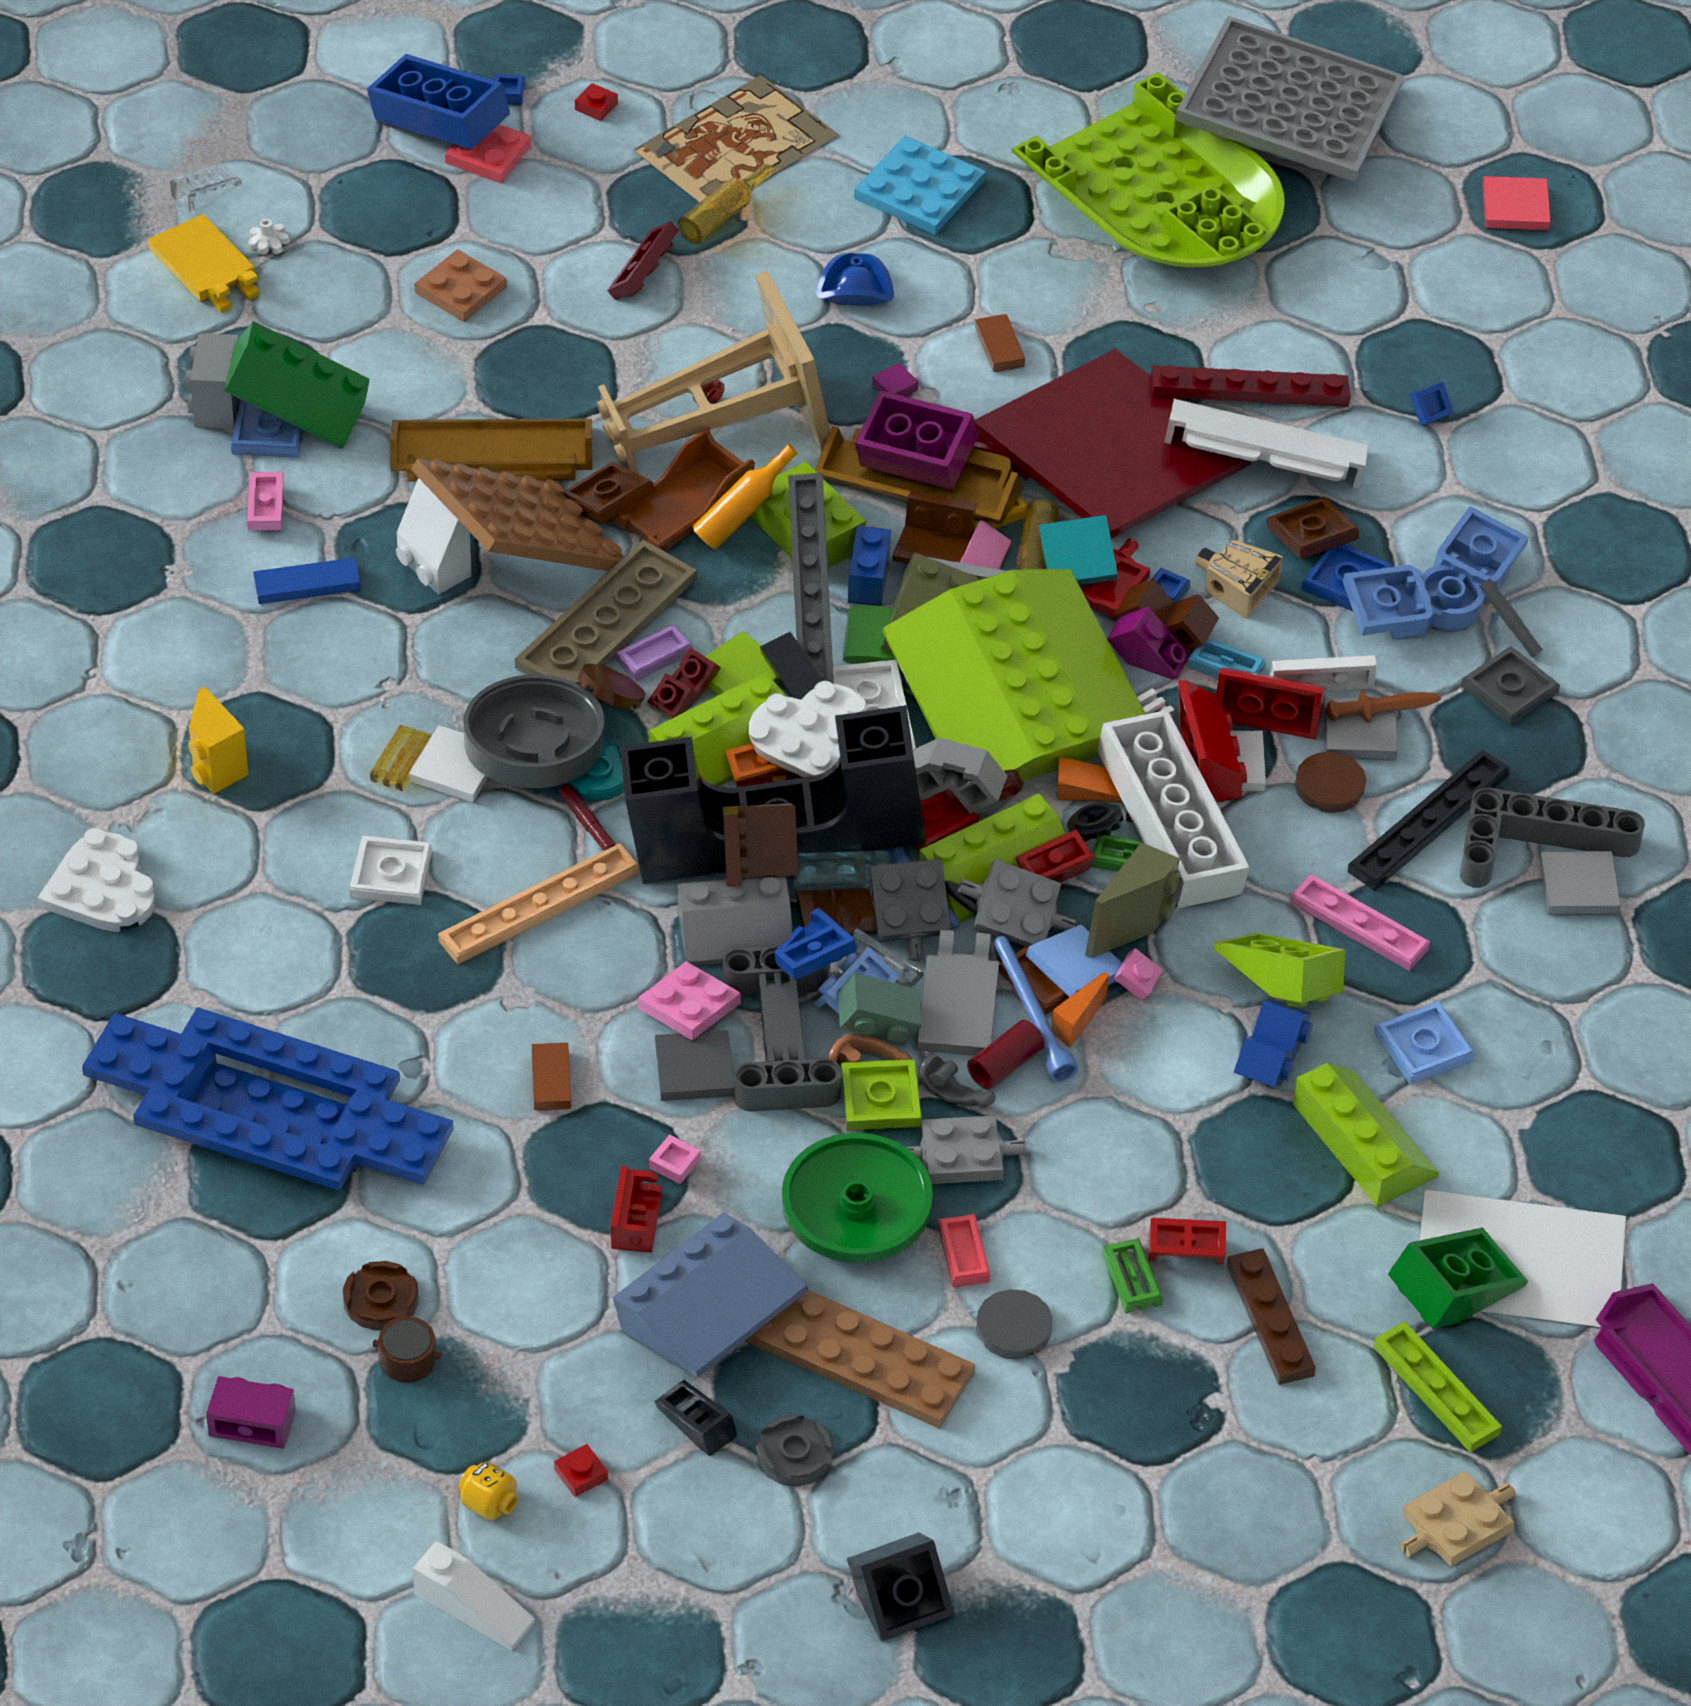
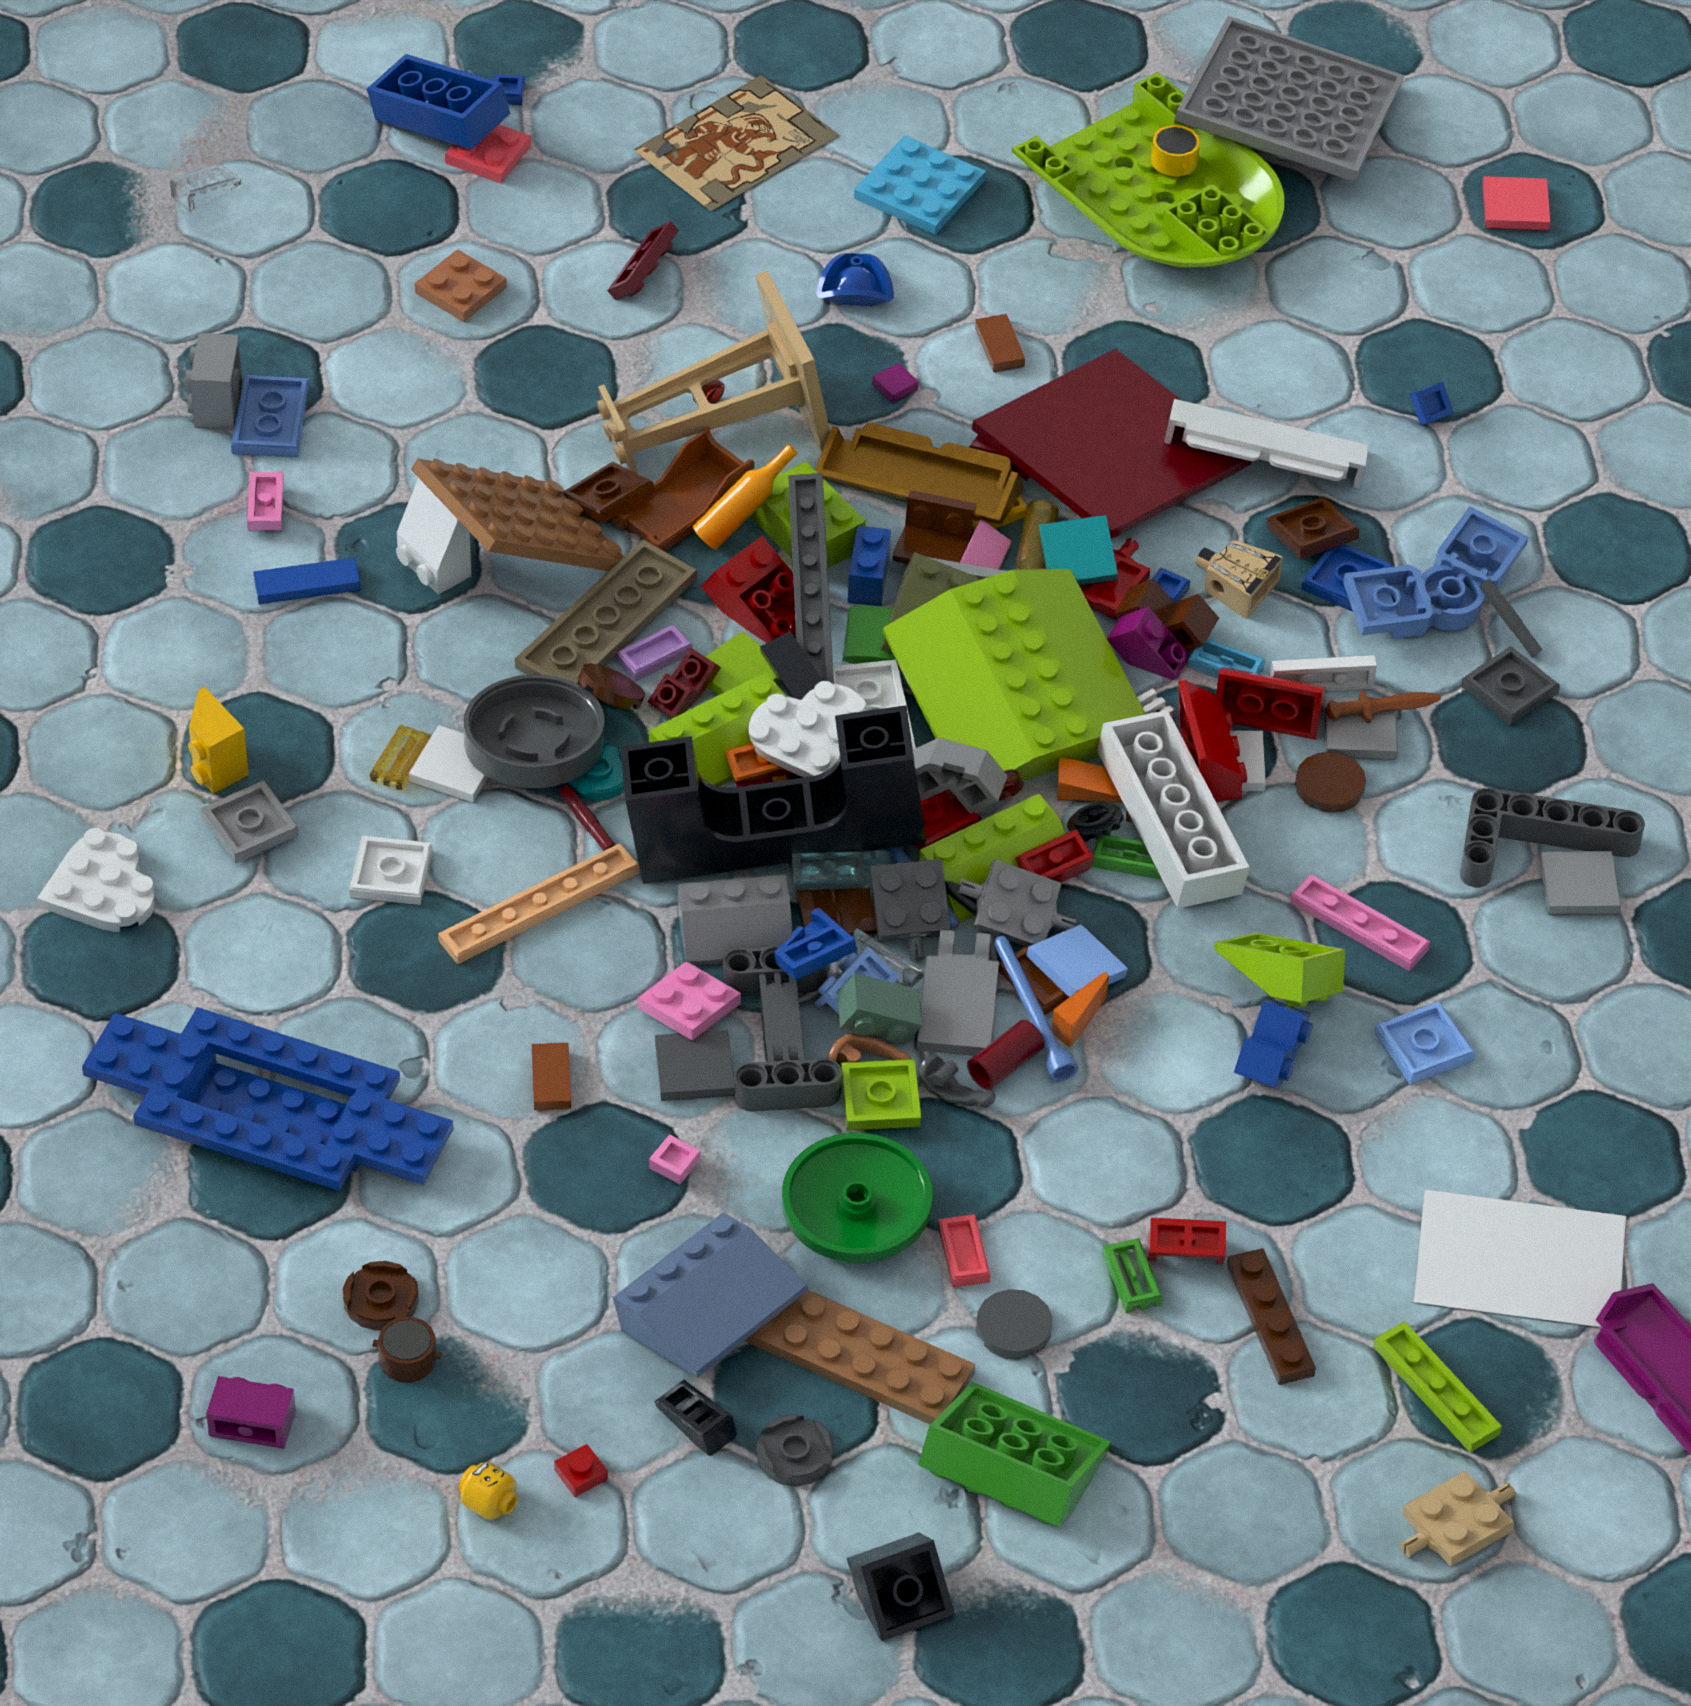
(205, 261): yellow tile -> none
(249, 822): none -> light grey plate
(268, 237): white plant -> none
(296, 384): green slope -> none
(469, 1595): white slope -> none
(518, 446): pearl gold slope -> none
(596, 102): red plate -> none
(635, 1211): red hinge -> none
(720, 206): clear yellow piece -> none
(756, 591): none -> red slope
(760, 841): reddish brown bracket -> none
(916, 439): magenta brick -> none
(964, 1149): light grey plate -> none
(1013, 1453): none -> bright green slope
(1134, 900): olive slope -> none
(1138, 974): bright pink plate -> none
(1175, 150): none -> yellow piece
(1250, 385): dark red plate -> none
(1361, 1133): lime slope -> none
(1426, 820): black tile -> none
(1455, 1276): green slope -> none

